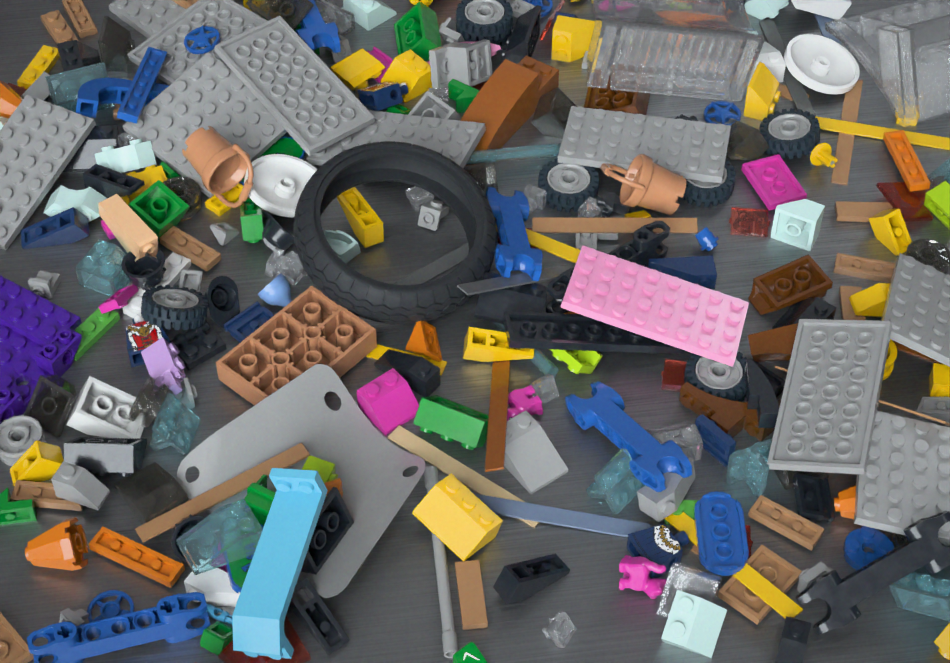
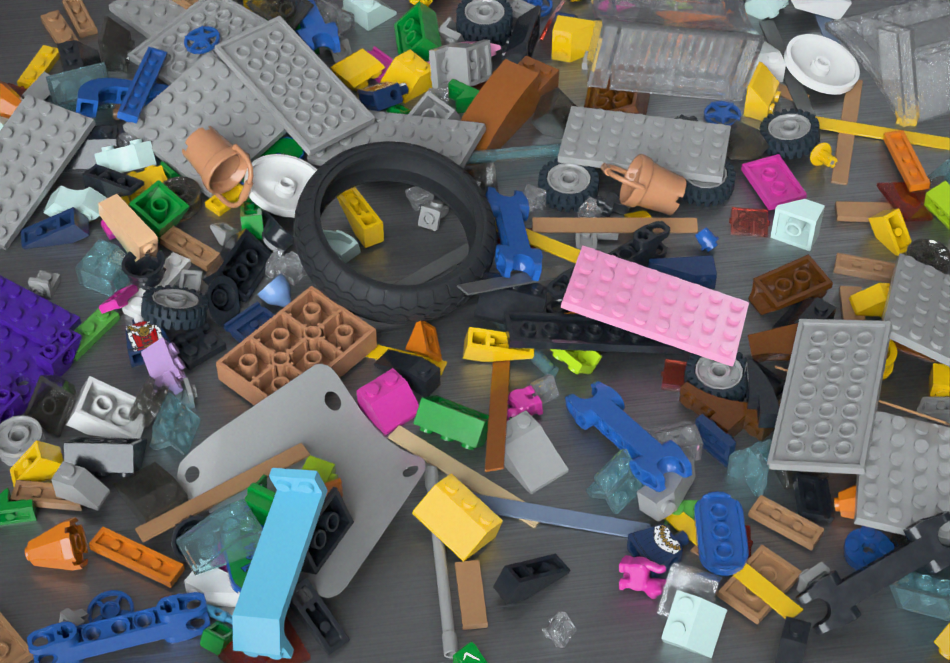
(242, 261): none -> black slope

